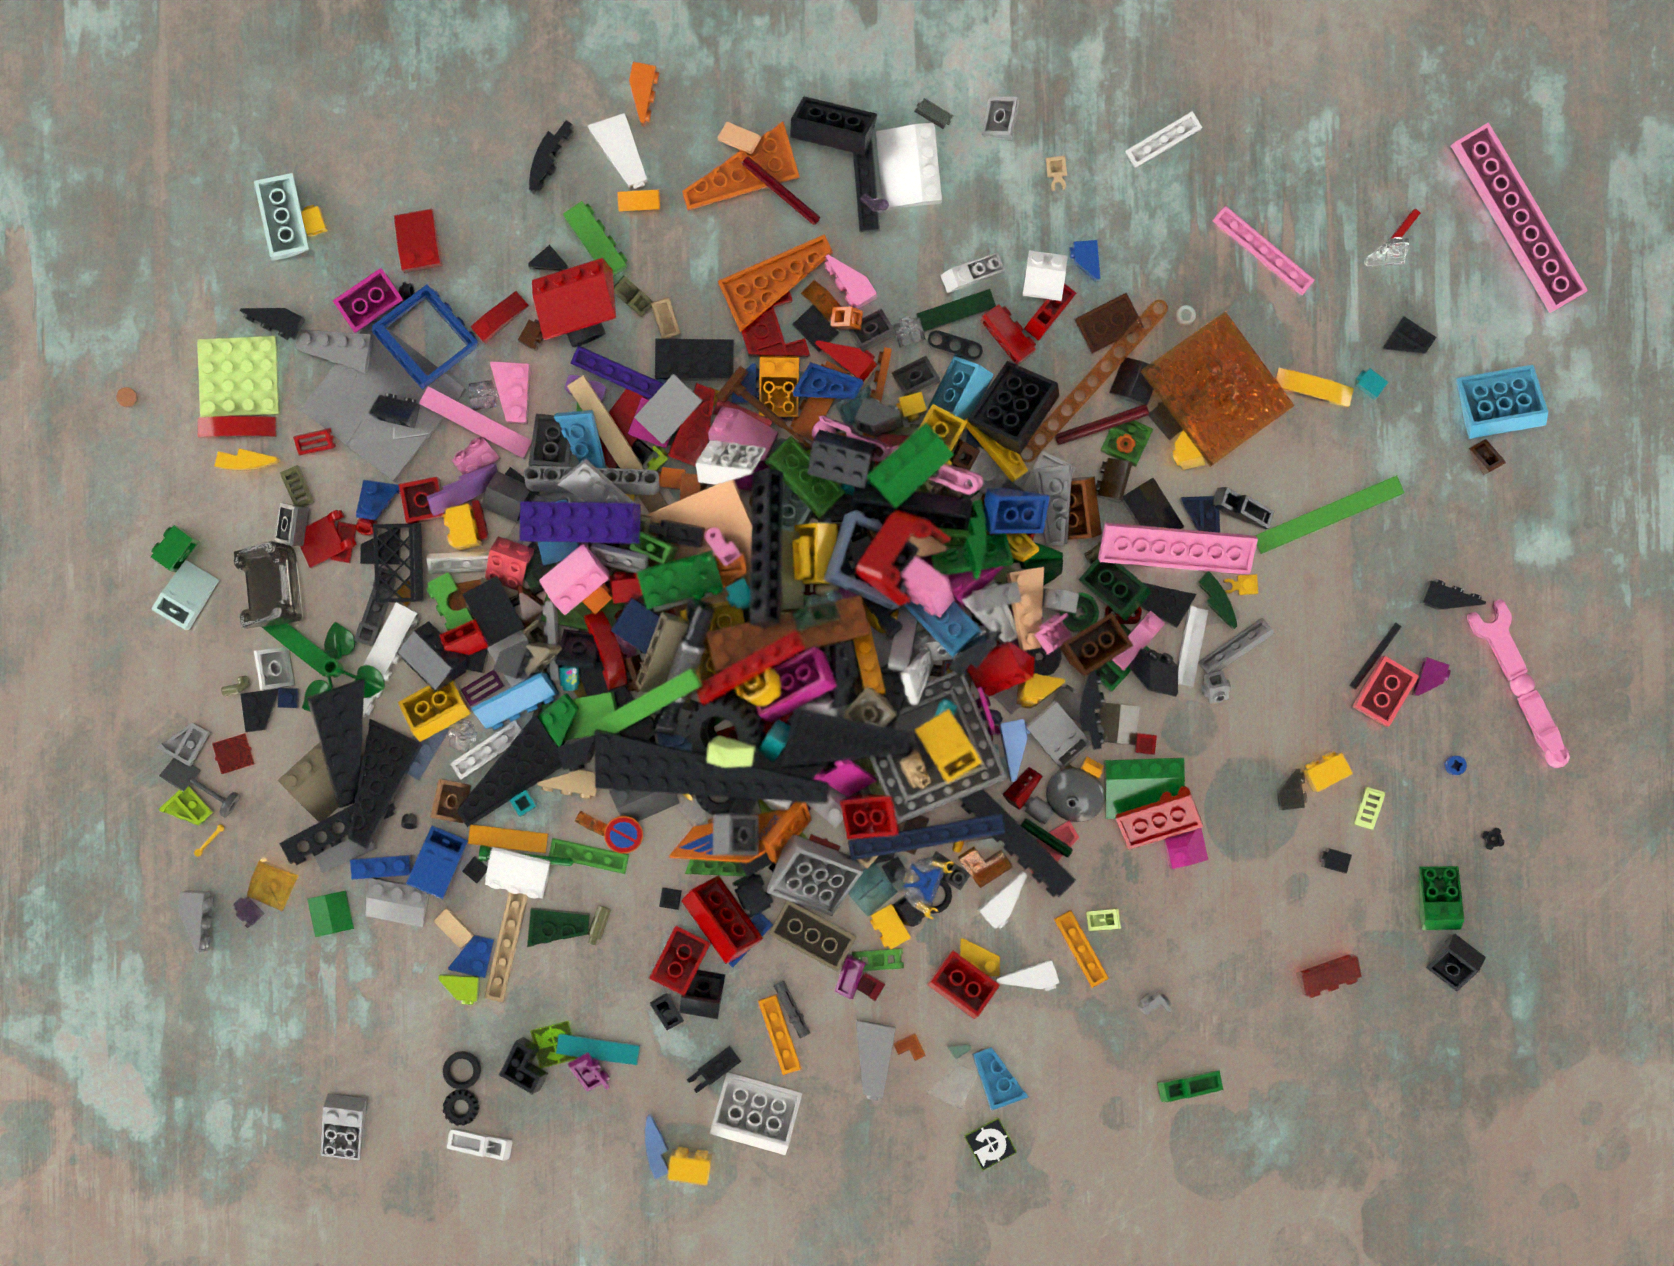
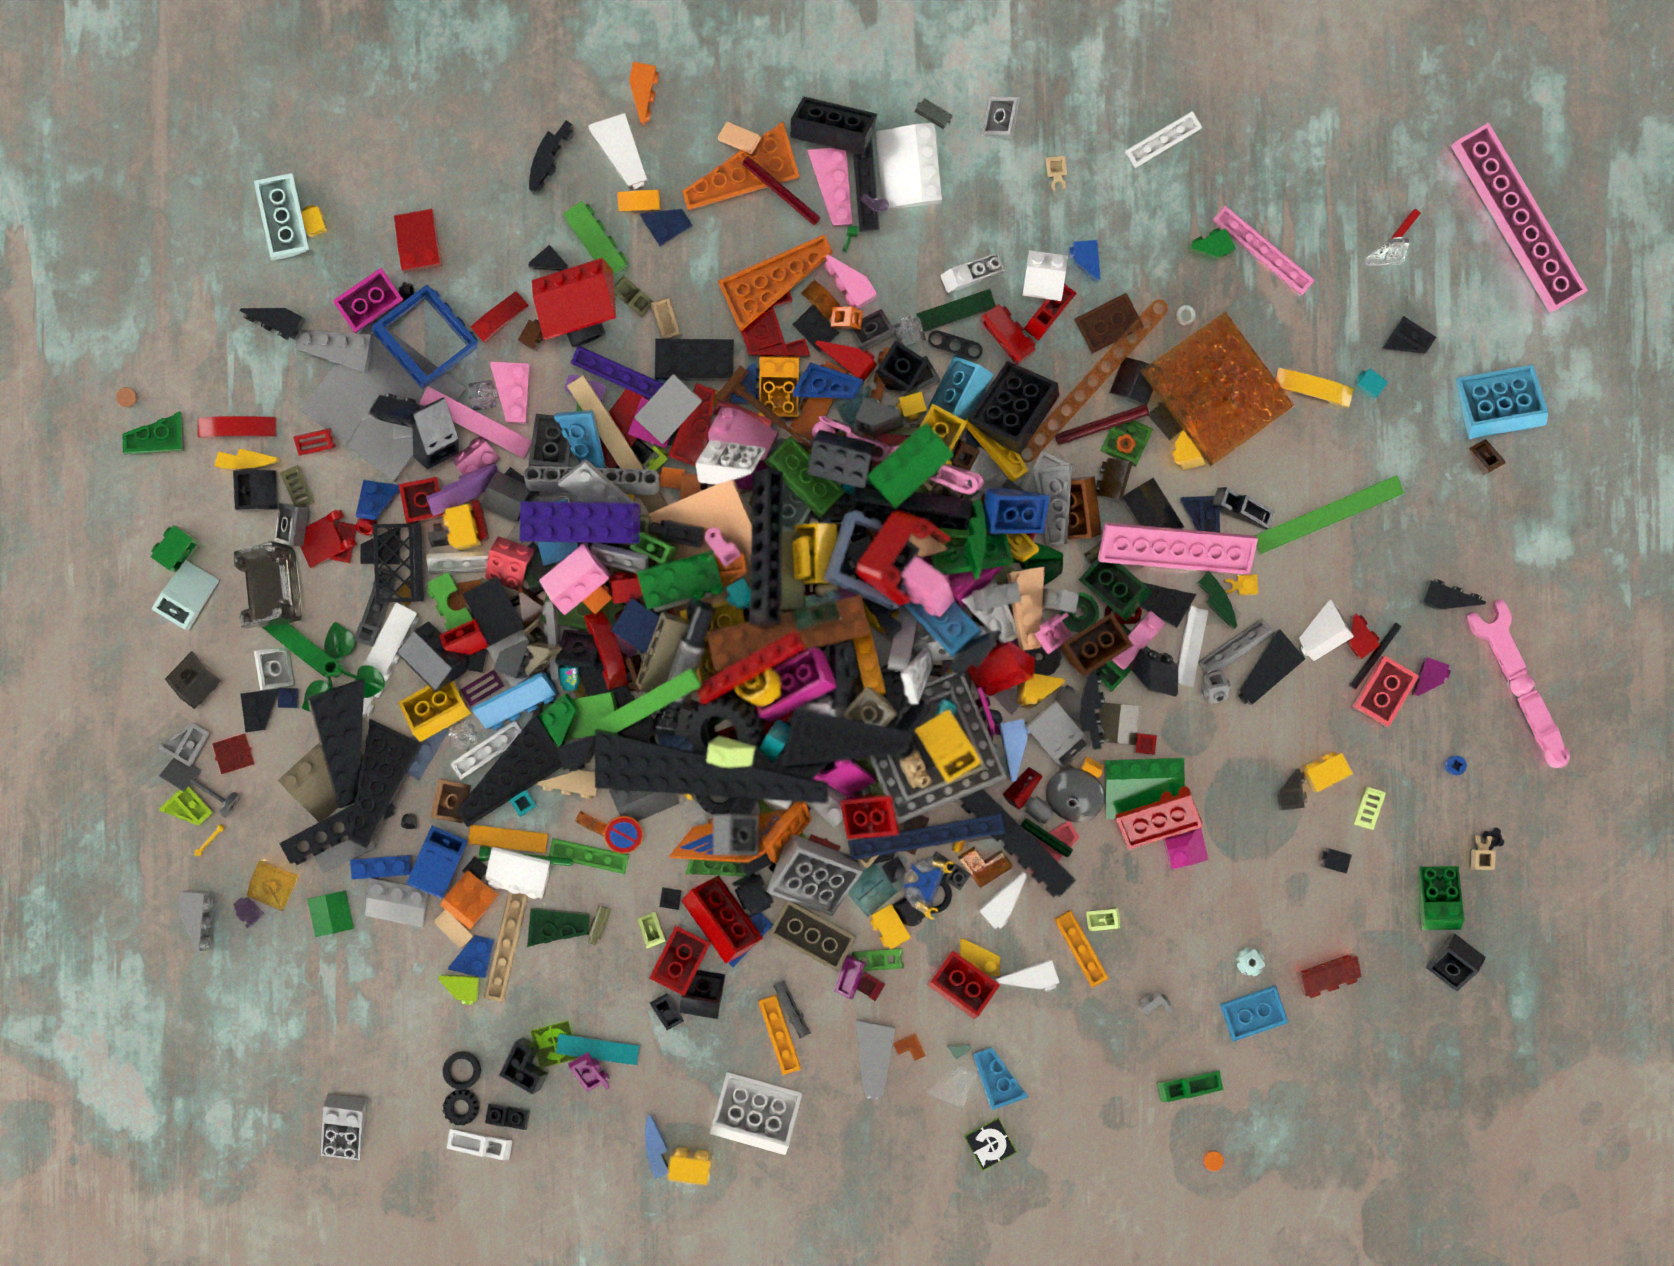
(156, 437): none -> green wing
(192, 680): none -> clear smoke slope
(236, 688): olive arm -> none
(238, 376): yellowish green plate -> none
(255, 490): none -> black slope
(434, 434): none -> slope
(439, 536): none -> dark grey tile
(469, 899): none -> orange brick
(507, 1116): none -> black slope
(651, 930): none -> yellowish green slope
(666, 224): none -> dark blue wing
(715, 1068): black hinge -> none
(832, 176): none -> bright pink wing
(851, 231): none -> green hand
(900, 368): none -> black slope
(913, 716): none -> black slope
(1213, 1160): none -> orange tile
(1214, 246): none -> green slope
(1243, 961): none -> light aqua brick
(1254, 1013): none -> dark azure tile
(1272, 666): none -> black slope
(1325, 632): none -> white slope
(1363, 640): none -> red slope
(1483, 857): none -> tan brick

